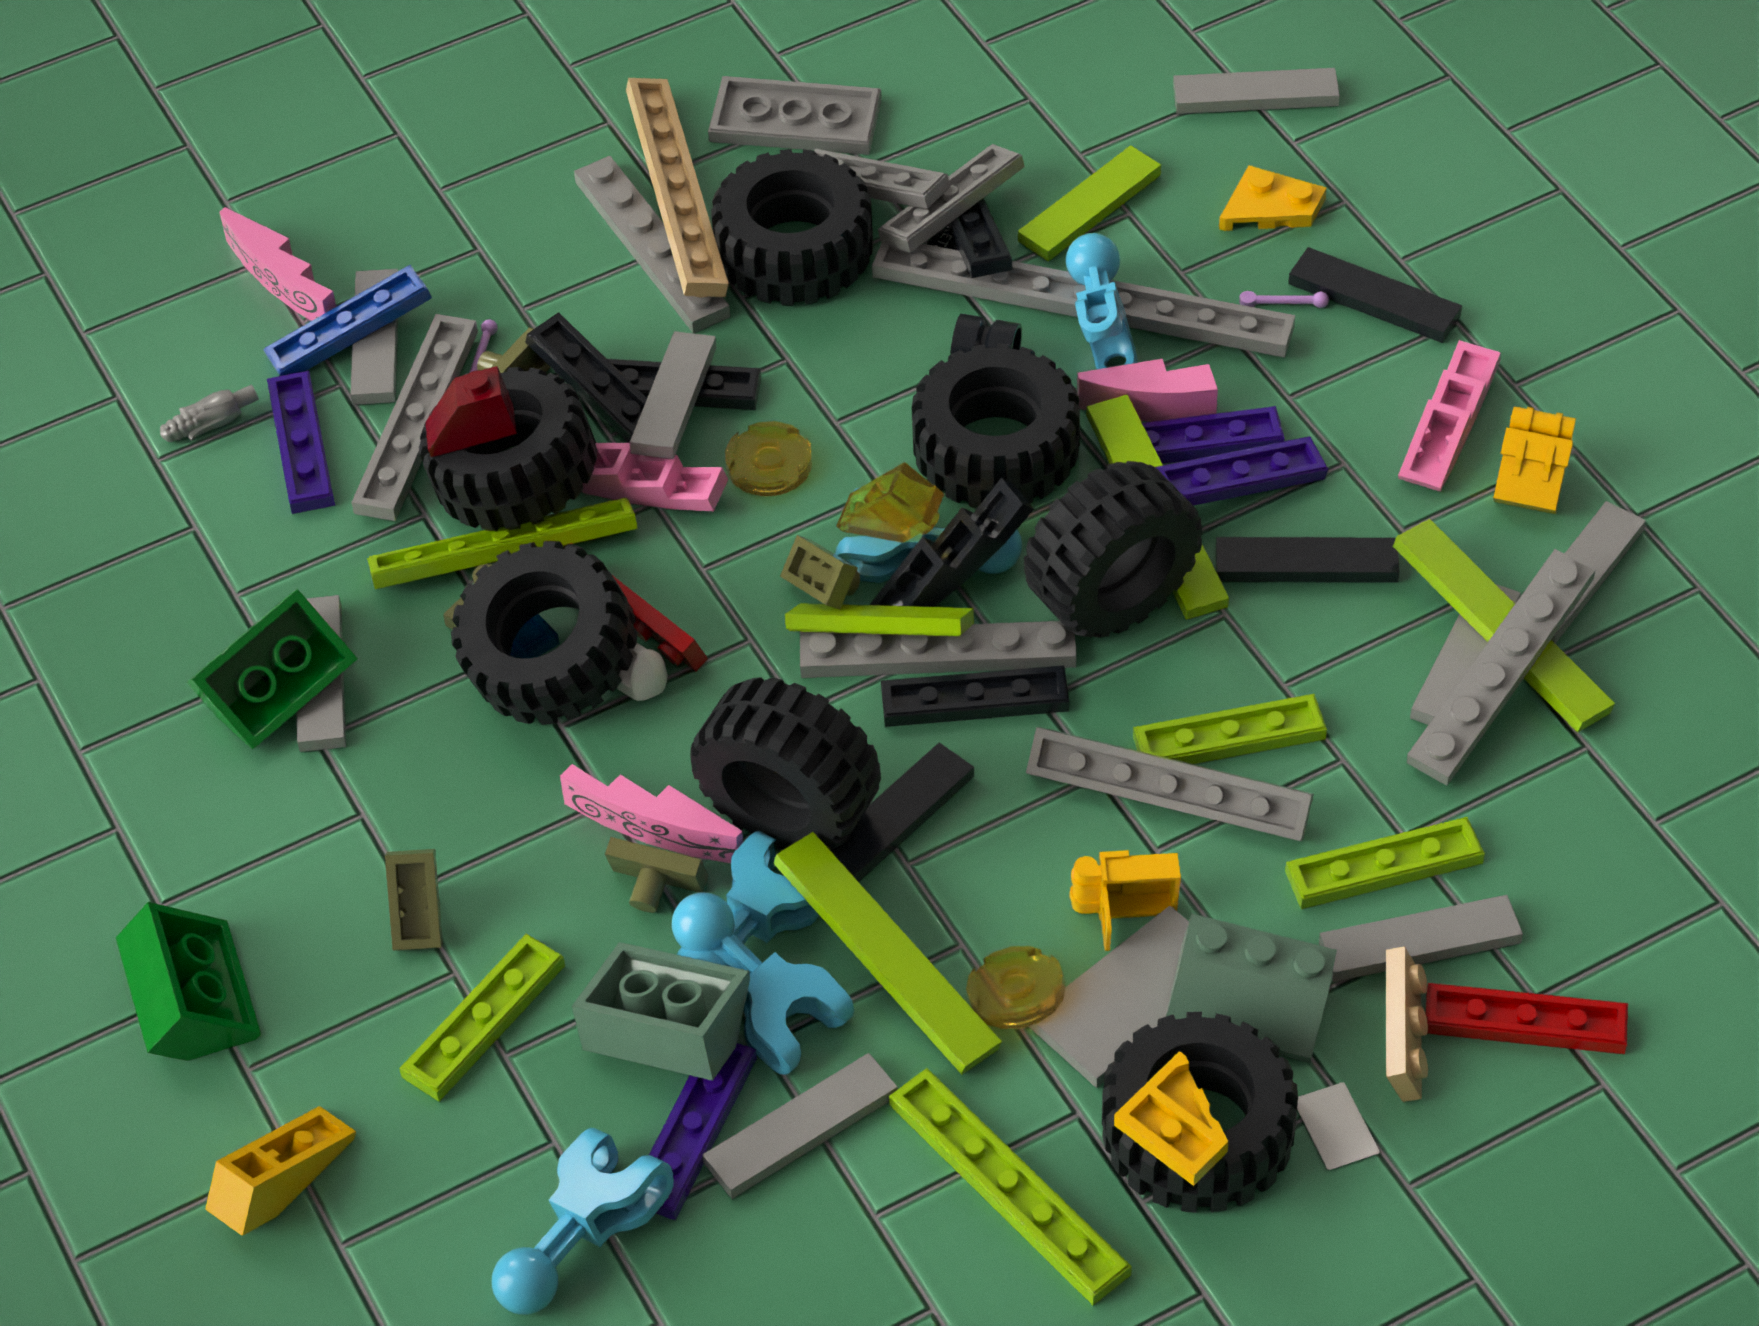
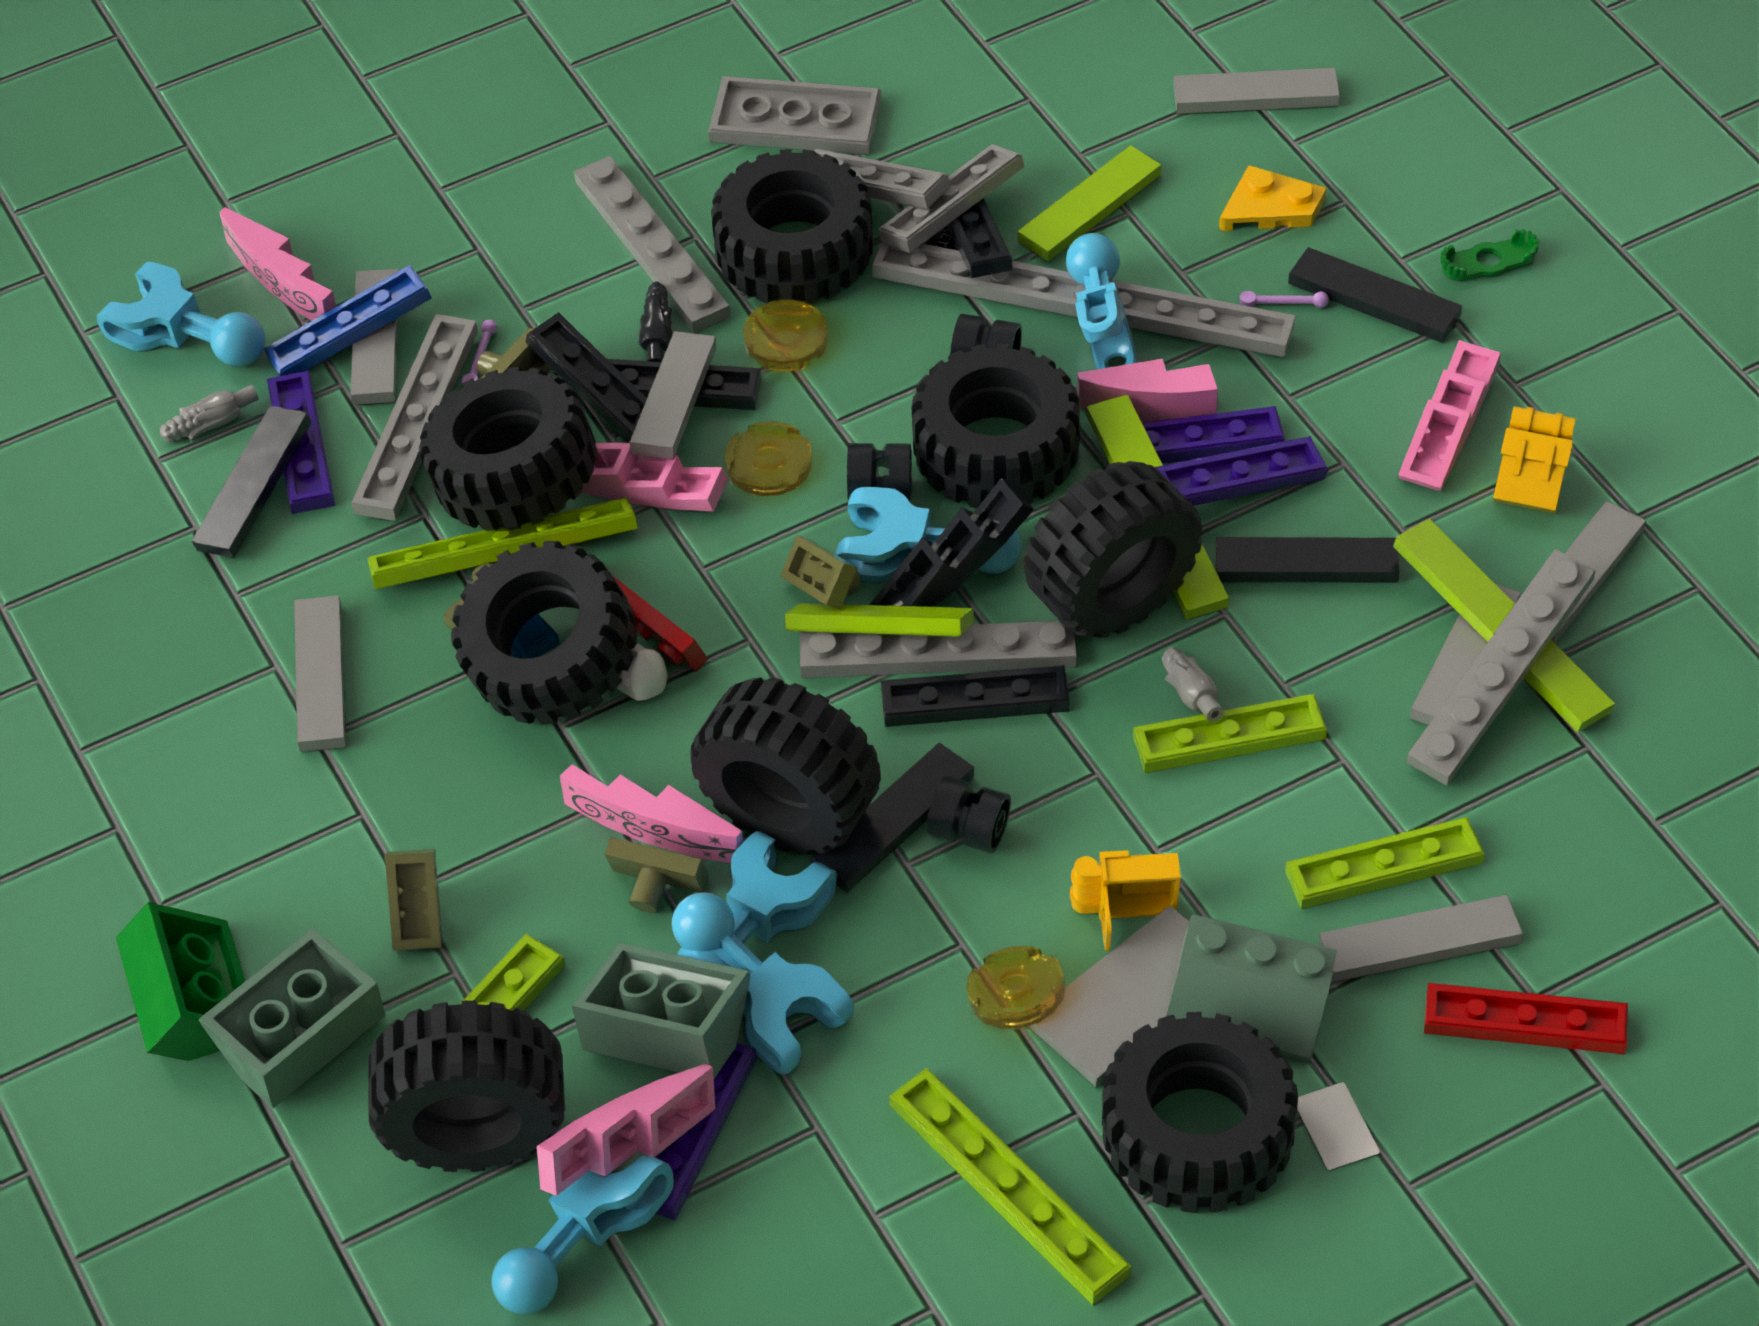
(172, 314): none -> medium azure piece
(251, 482): none -> tile
(272, 669): green slope -> none
(274, 1169): yellow slope -> none
(293, 1016): none -> sand green slope
(465, 1086): none -> black tyre
(471, 413): dark red slope -> none
(632, 1123): none -> bright pink slope
(655, 324): none -> black piece
(676, 188): tan plate -> none
(785, 335): none -> clear yellow tile
(799, 1125): light grey tile -> none
(865, 459): none -> black wheel
(887, 953): lime tile -> none
(892, 506): clear yellow slope -> none
(968, 814): none -> black wheel
(1170, 783): light grey plate -> none
(1174, 1122): yellow wing -> none
(1192, 684): none -> light grey piece
(1405, 1024): tan plate -> none
(1513, 254): none -> green piece

